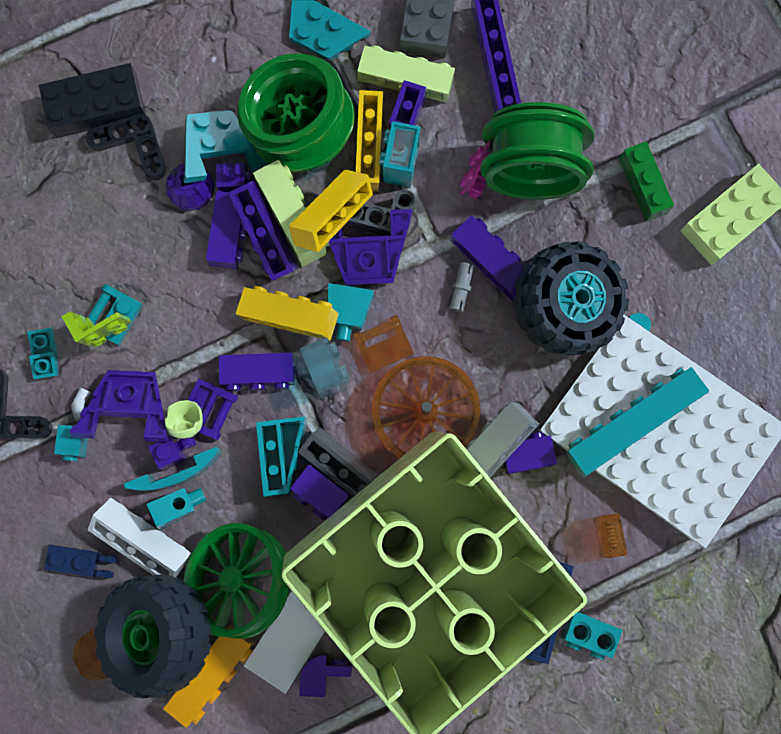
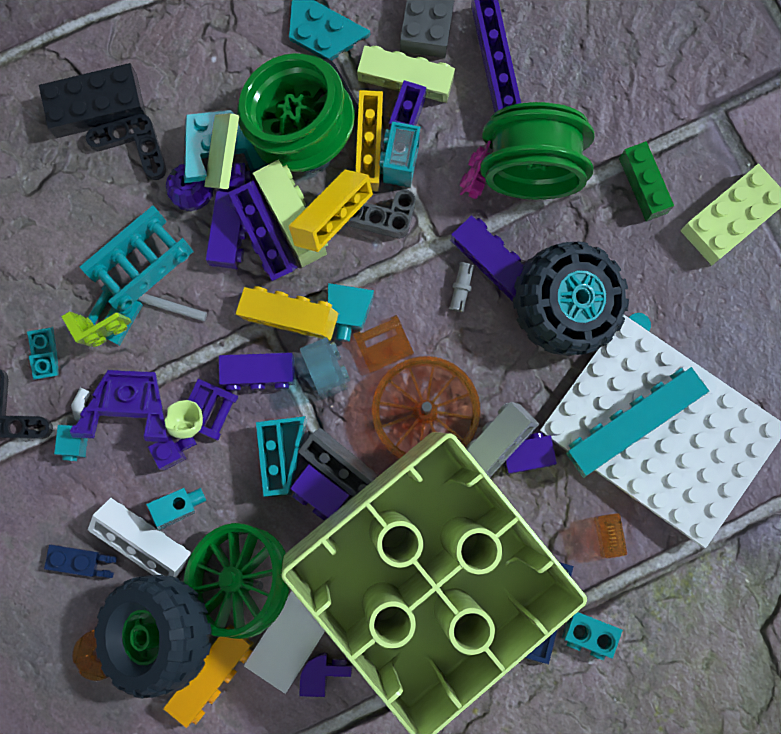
(122, 245): none -> teal fence
(173, 307): none -> light grey bar
(203, 462): teal slope -> none
(221, 151): none -> yellowish green tile
(372, 257): dark purple wing -> none

